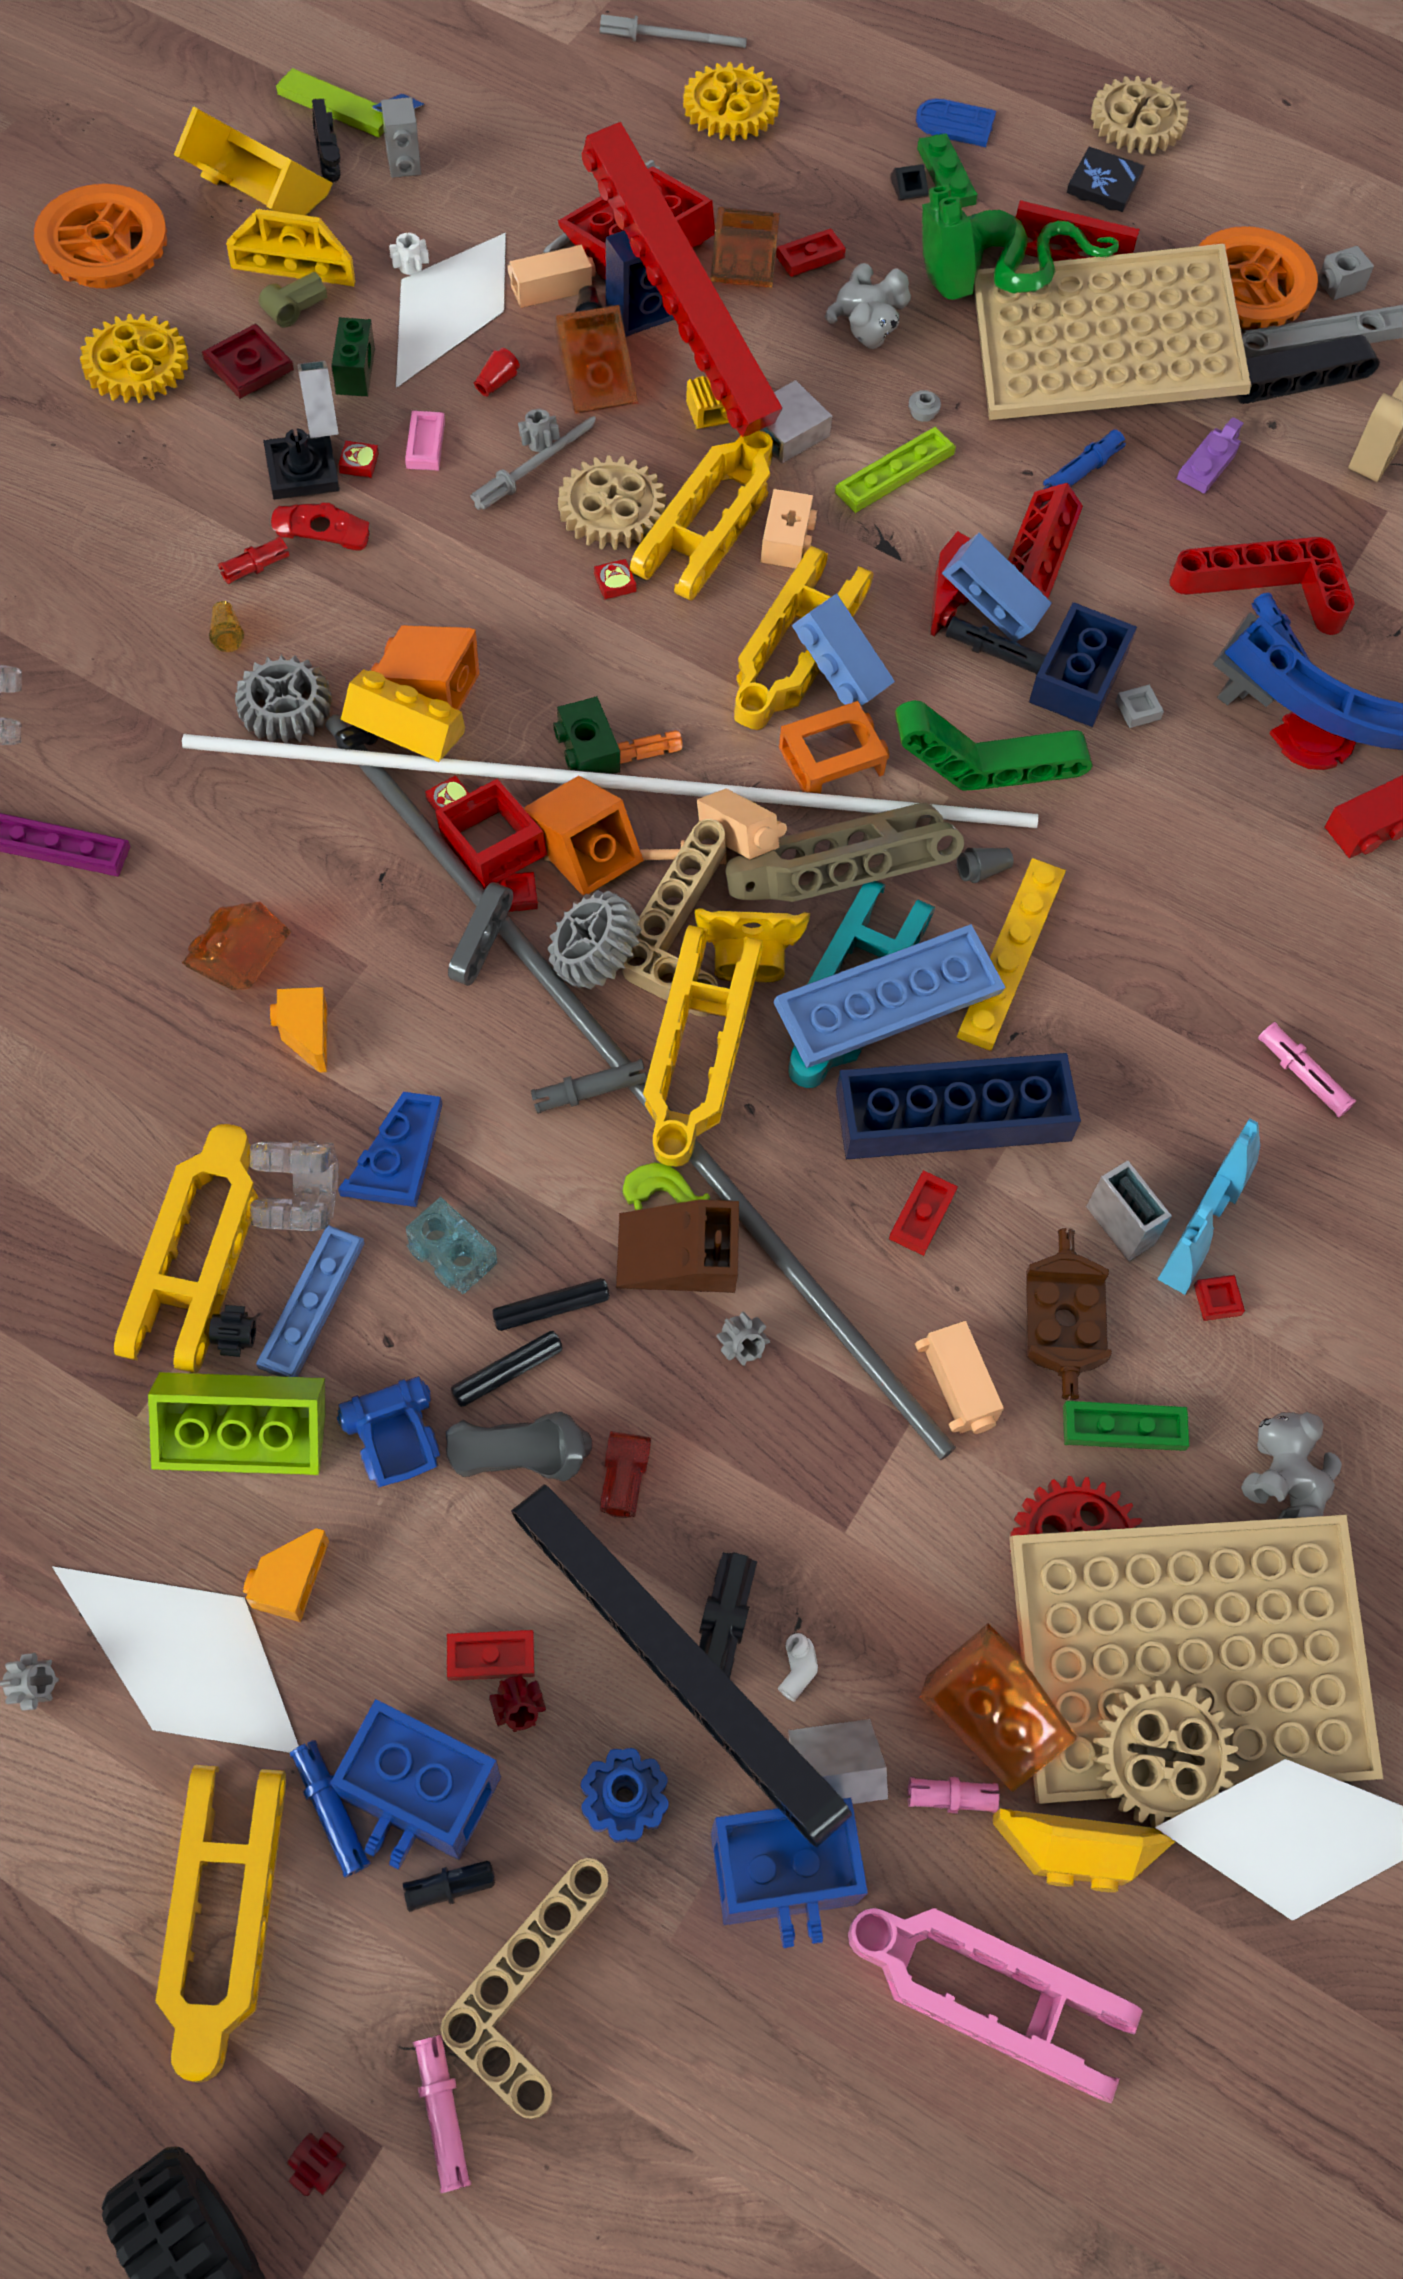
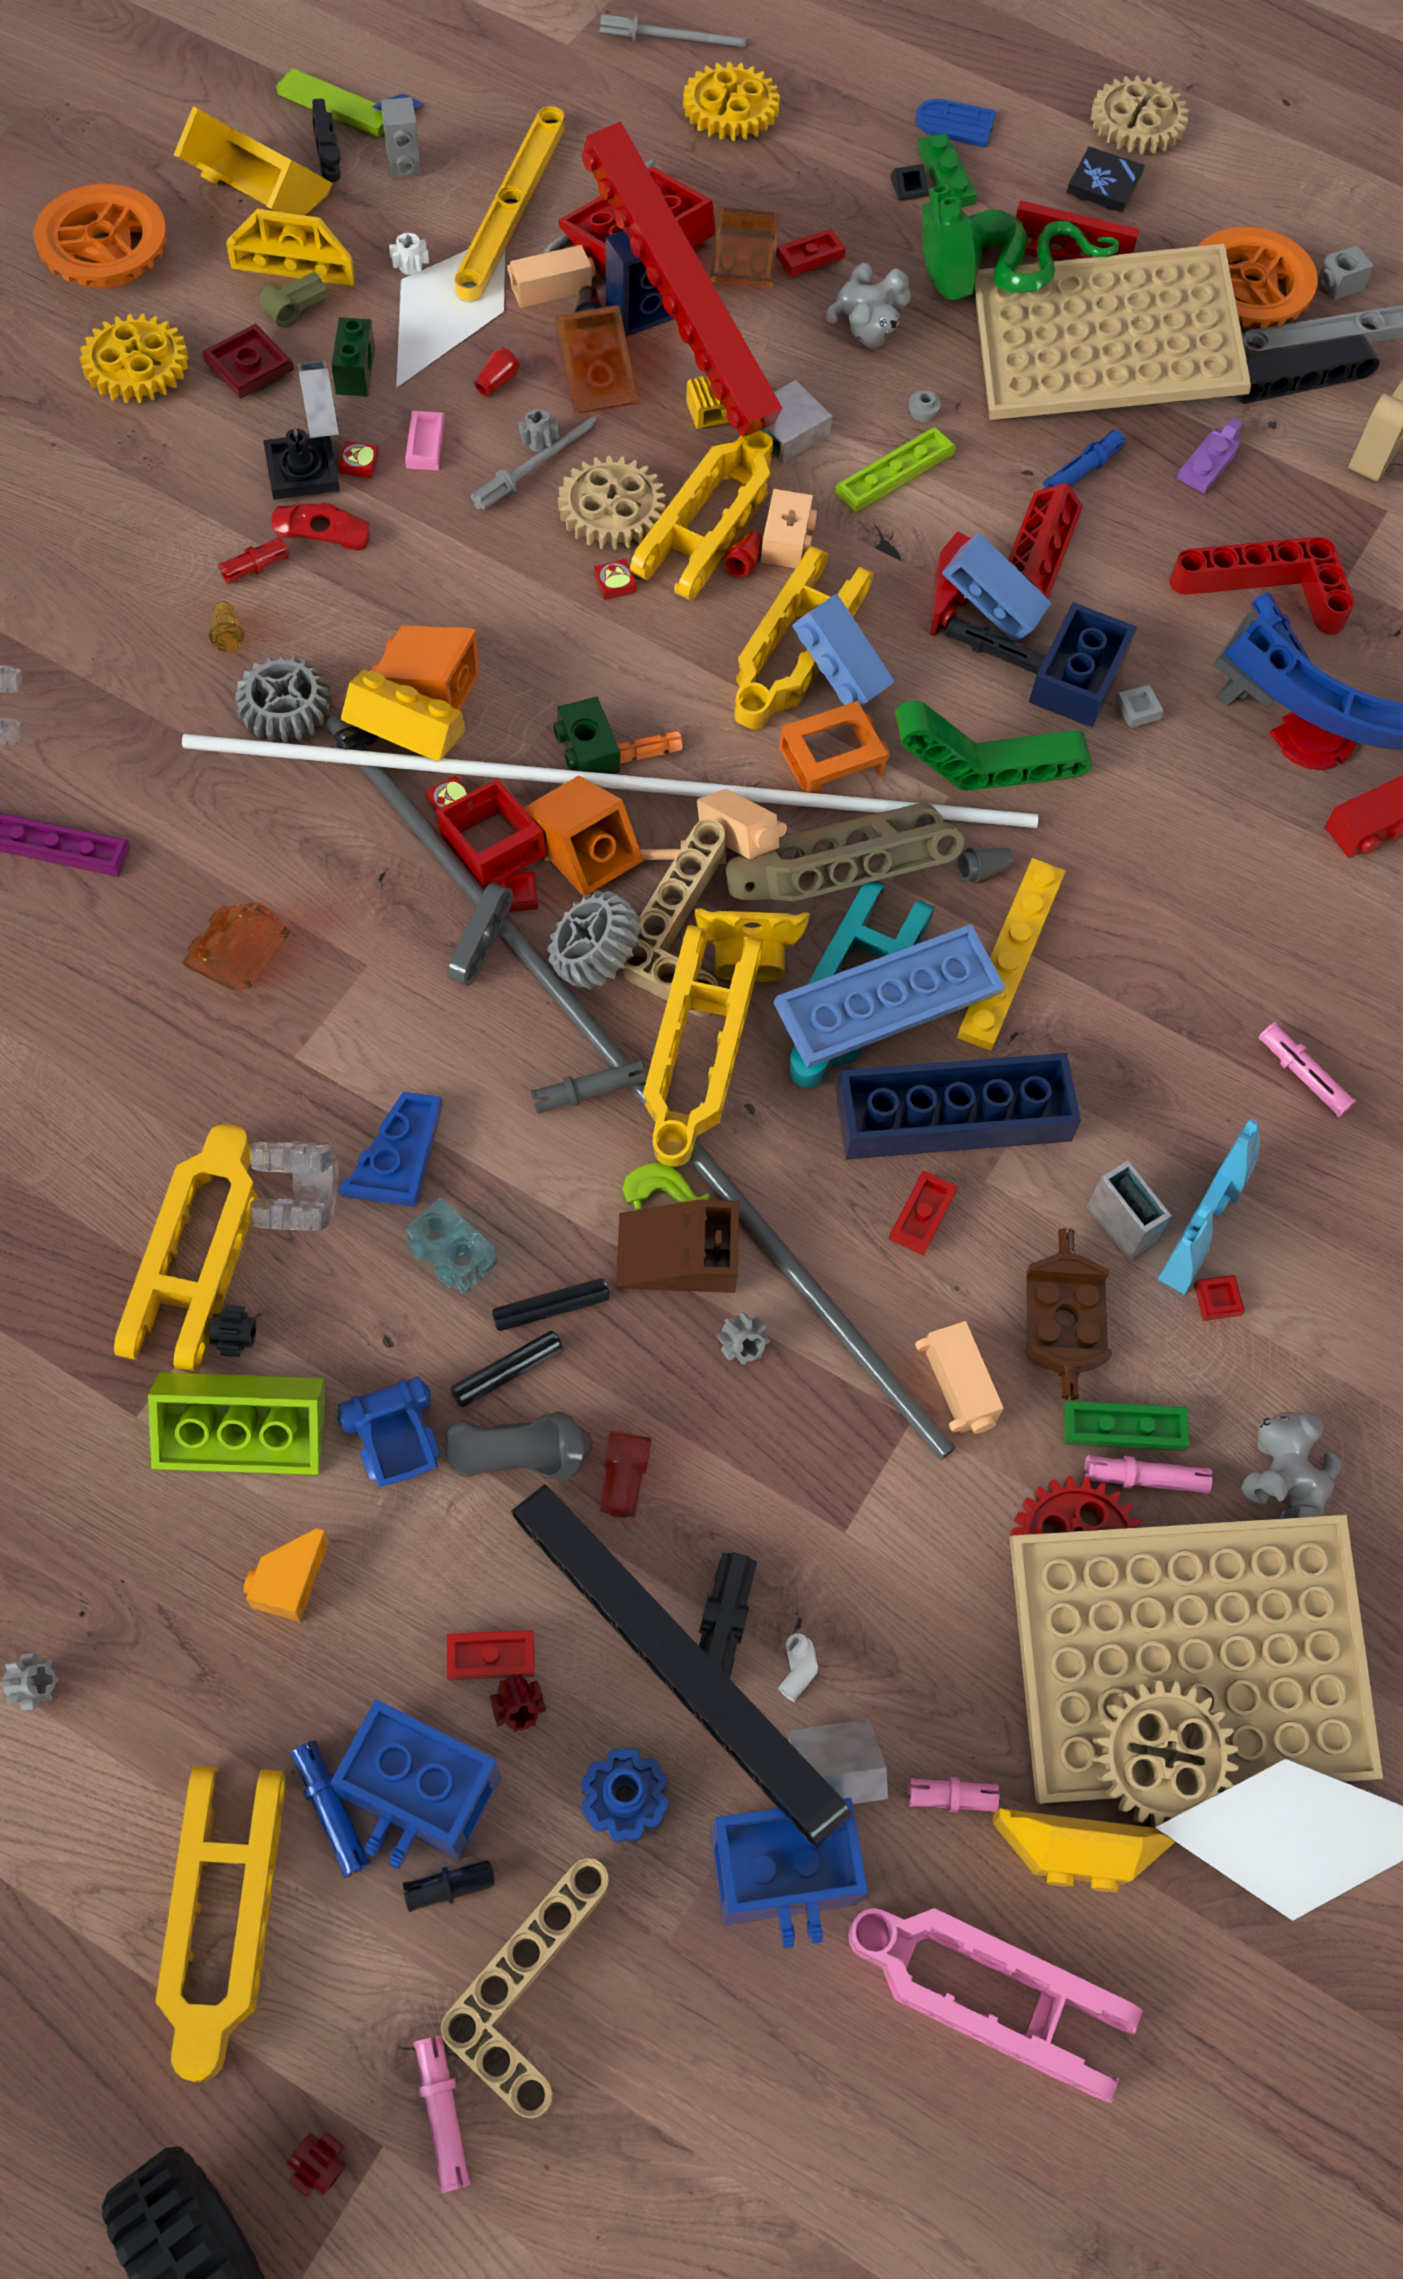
(185, 1658): white sticker -> none
(303, 1023): light orange slope -> none
(310, 1303): medium blue tile -> none
(504, 217): none -> yellow beam
(743, 555): none -> red cone
(997, 1708): clear orange slope -> none
(1156, 1475): none -> bright pink pin

